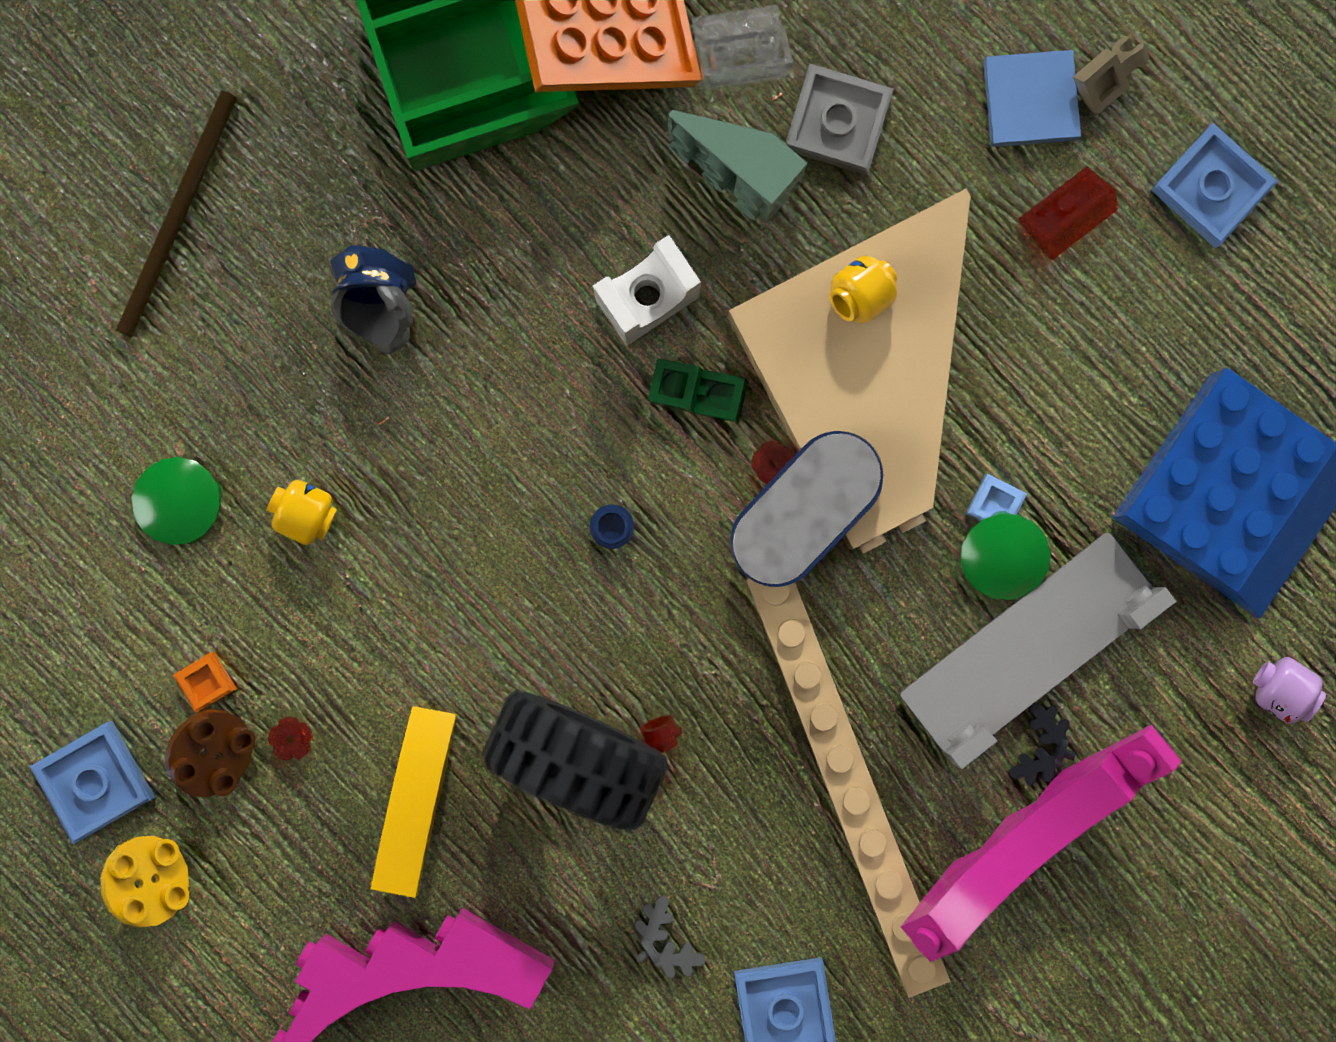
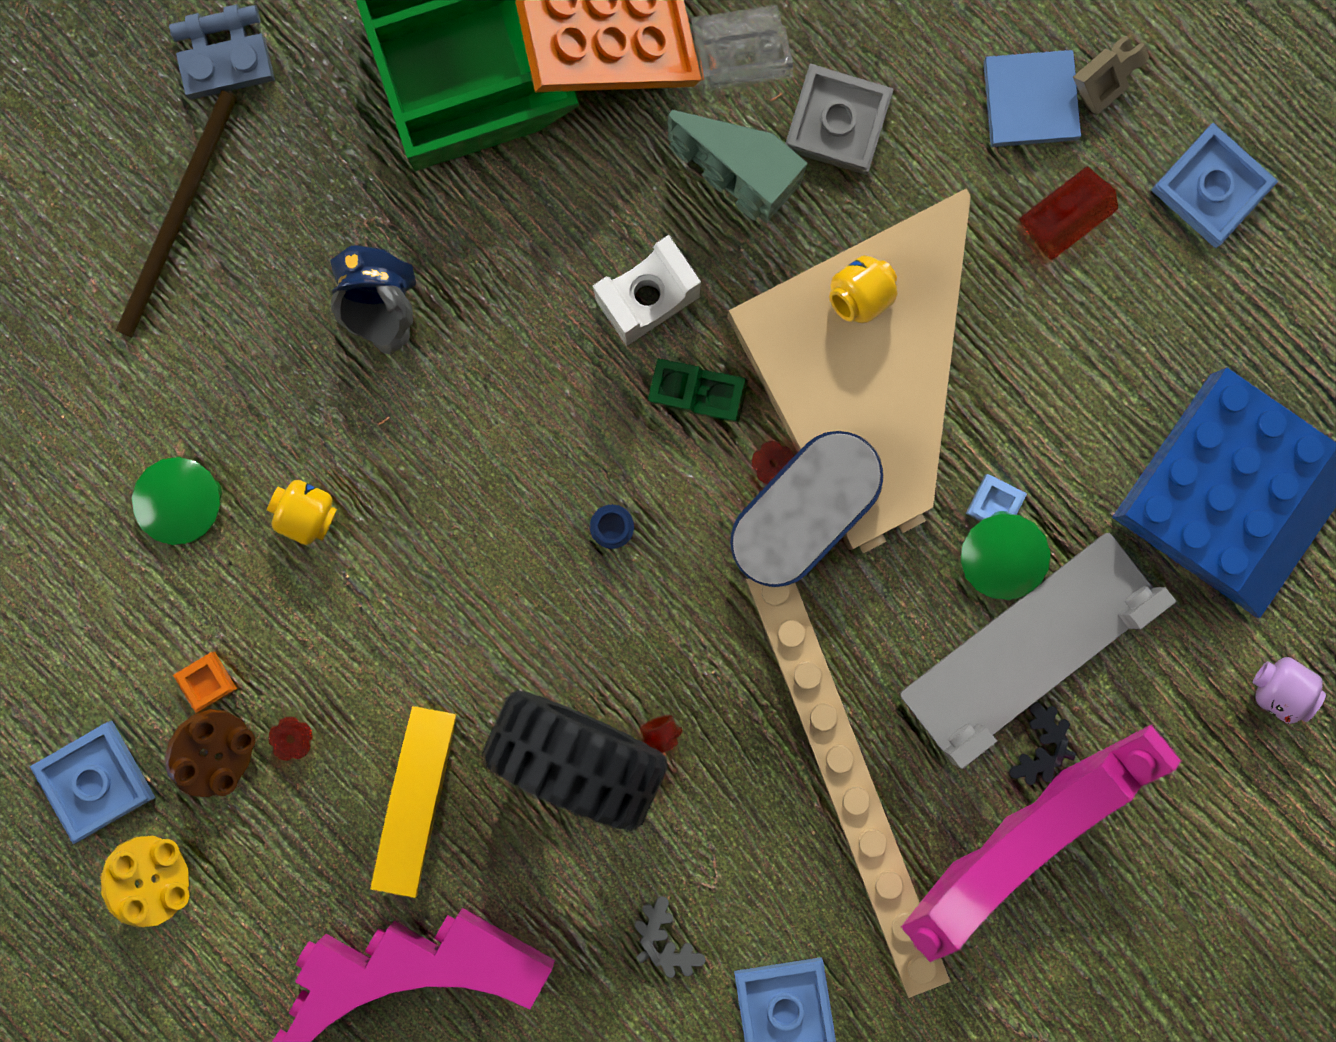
(222, 65): none -> sand blue plate

